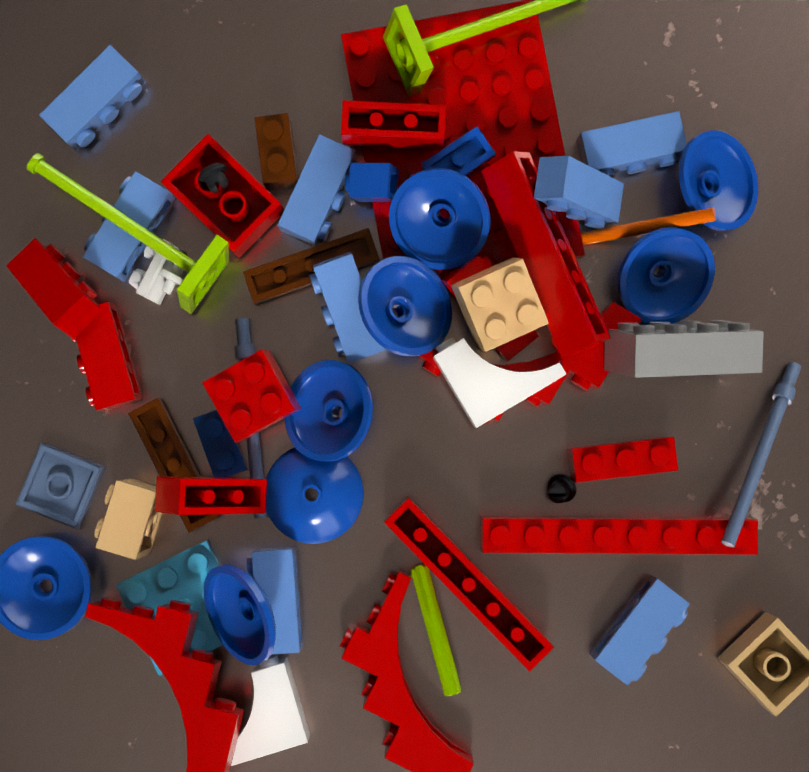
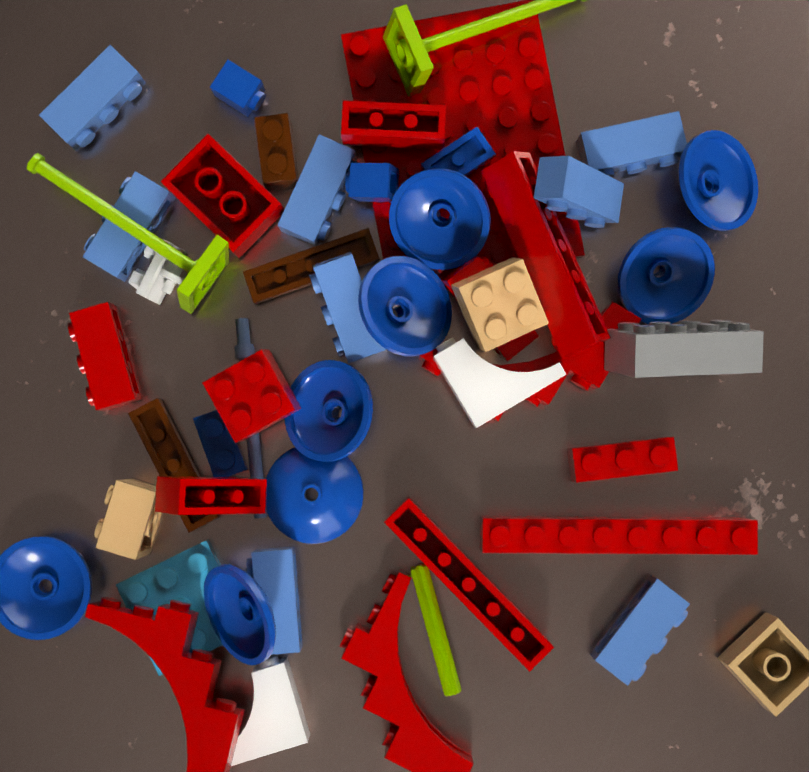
(55, 287): red brick -> none
(60, 485): sand blue tile -> none
(213, 176): black piece -> none
(238, 88): none -> blue brick
(561, 488): black piece -> none
(647, 226): orange bar -> none
(782, 396): sand blue bar -> none

